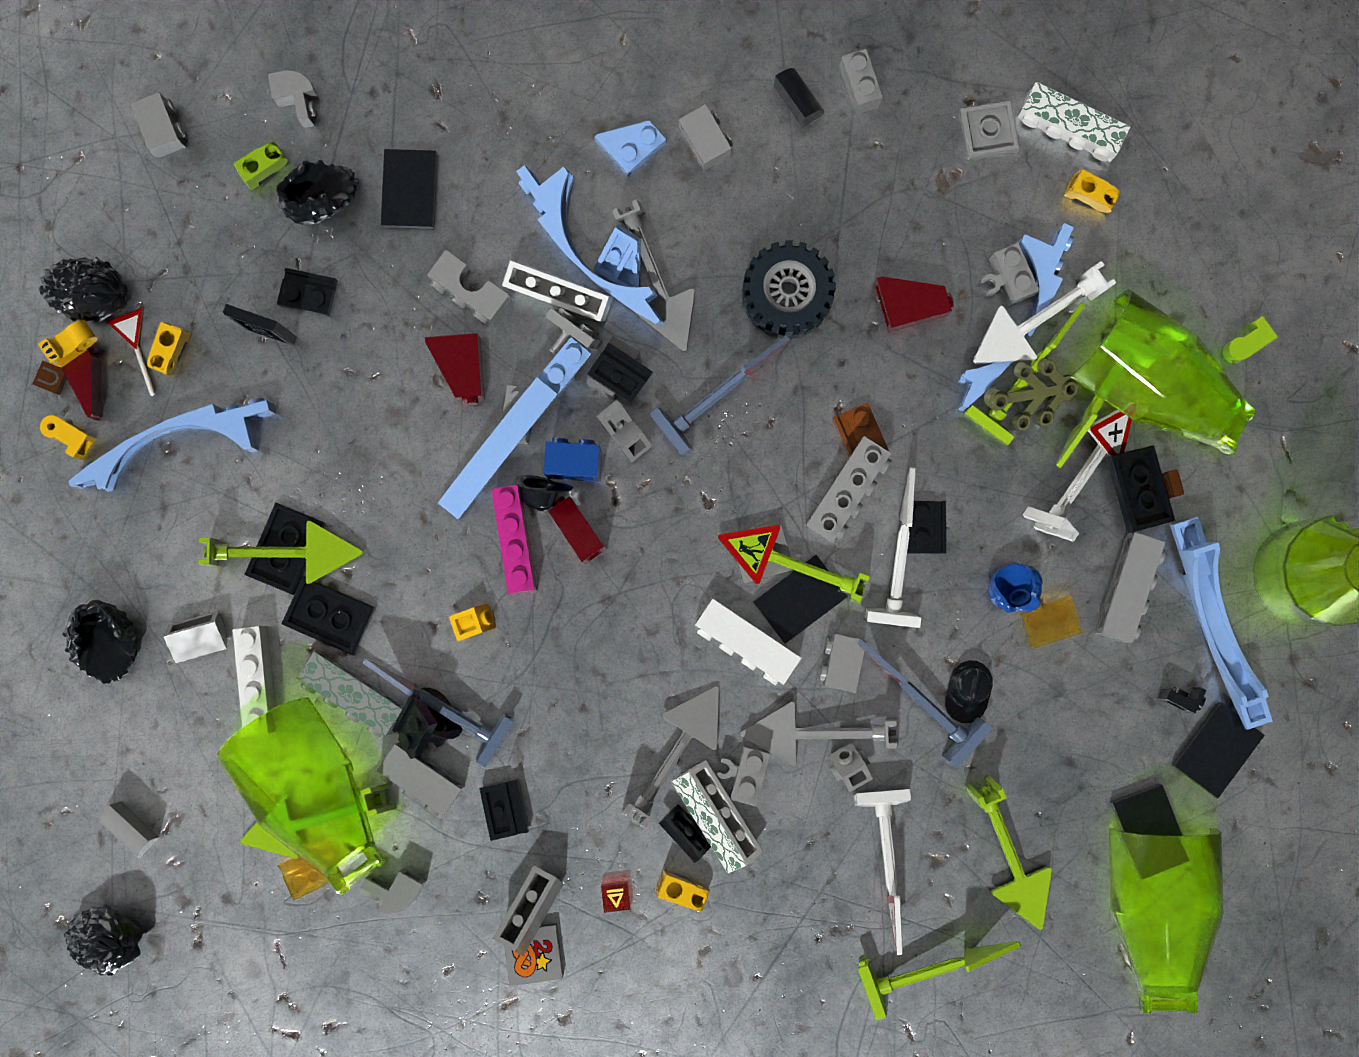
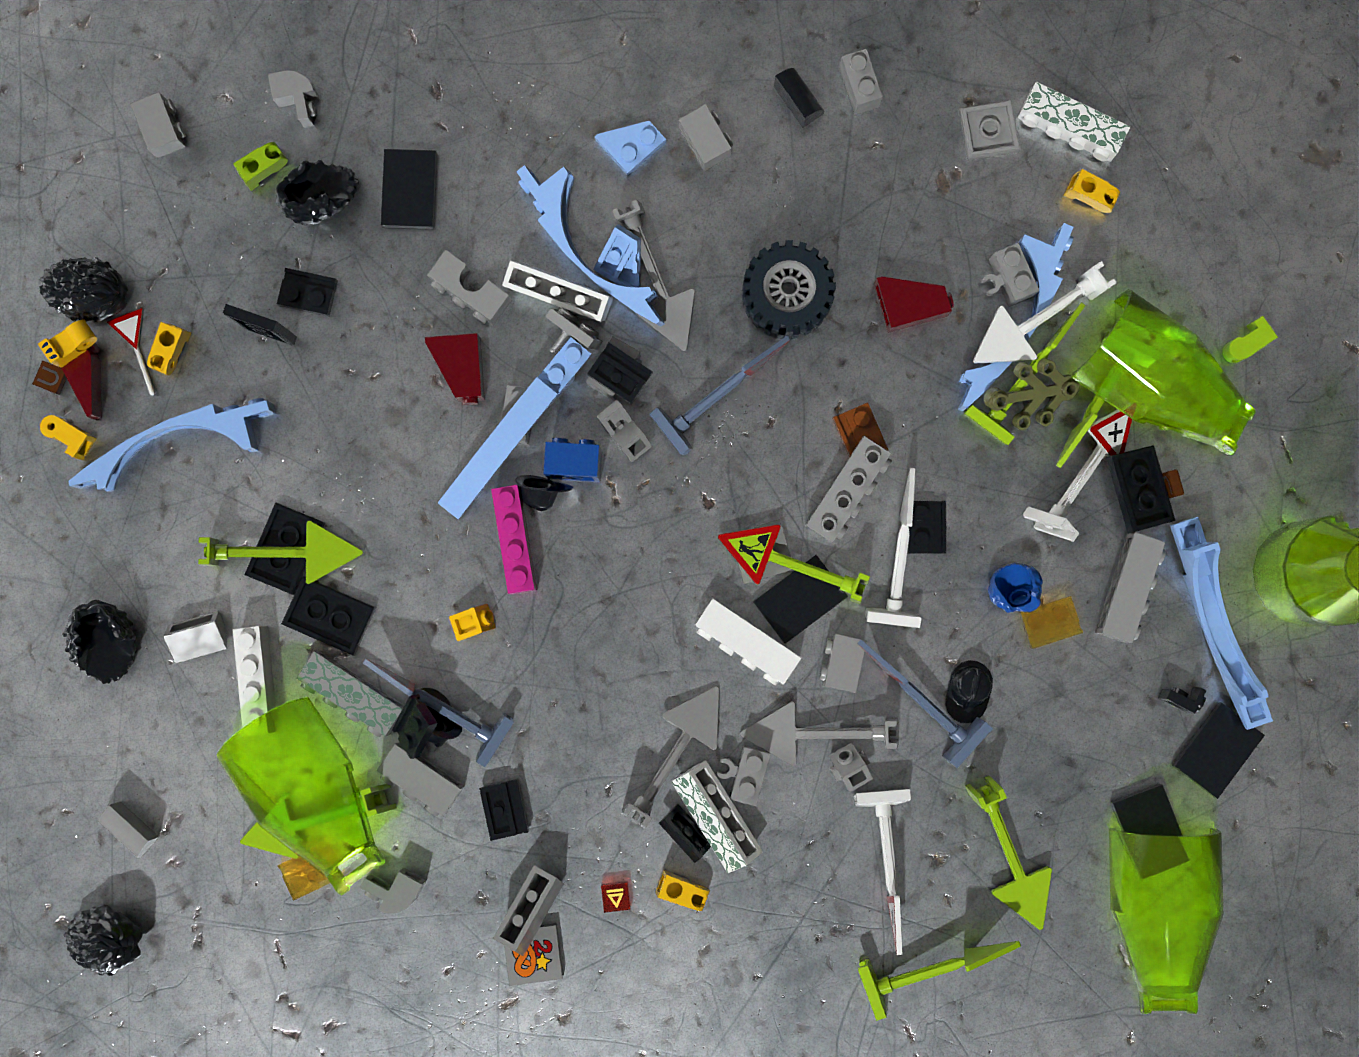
(576, 529): dark red slope -> none

